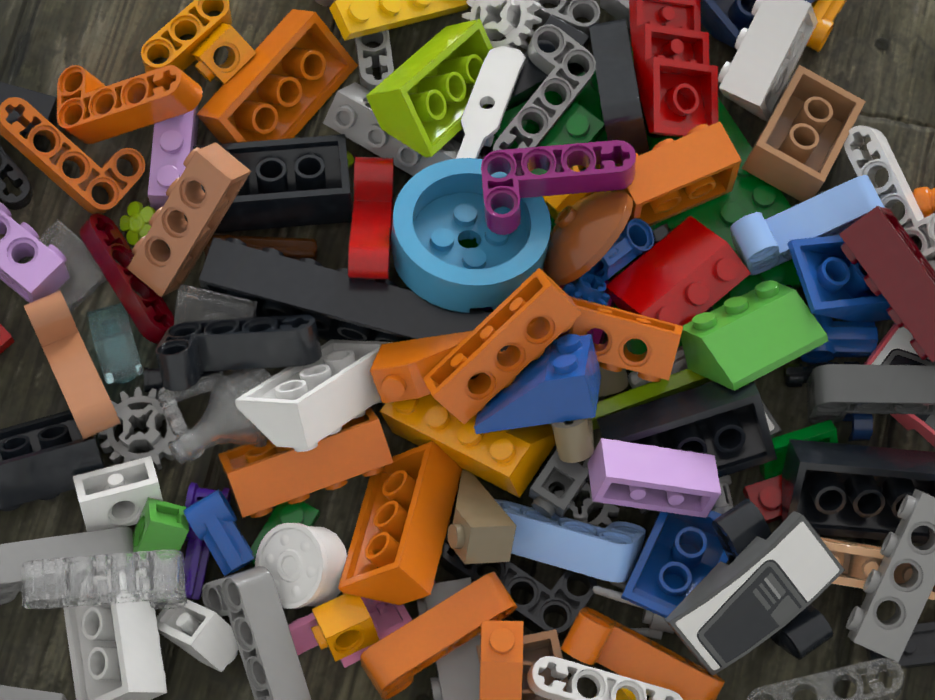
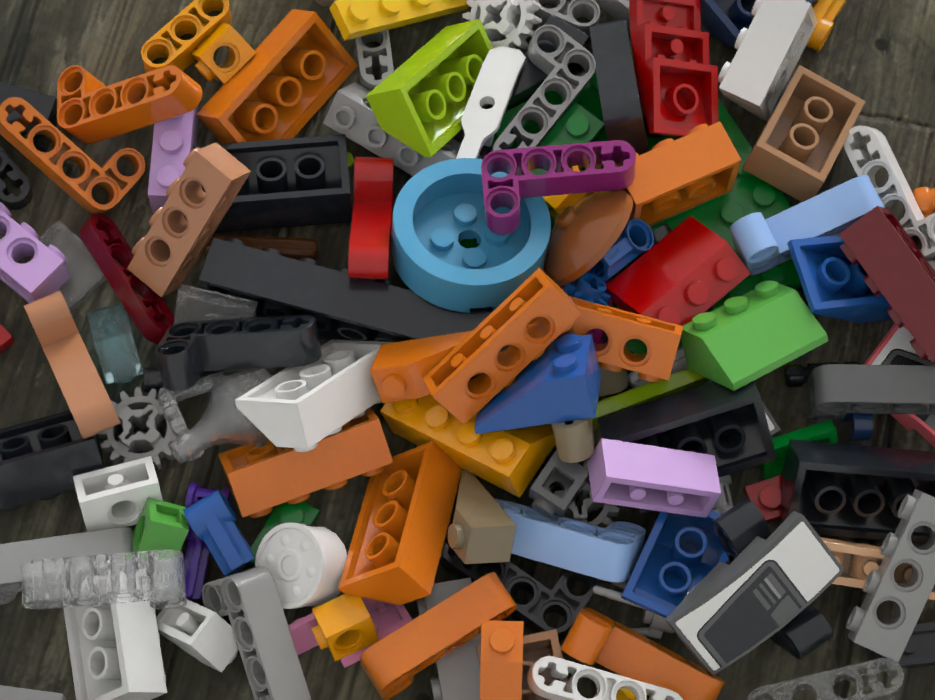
(137, 222): lime plant -> none
(844, 340): blue piece -> none

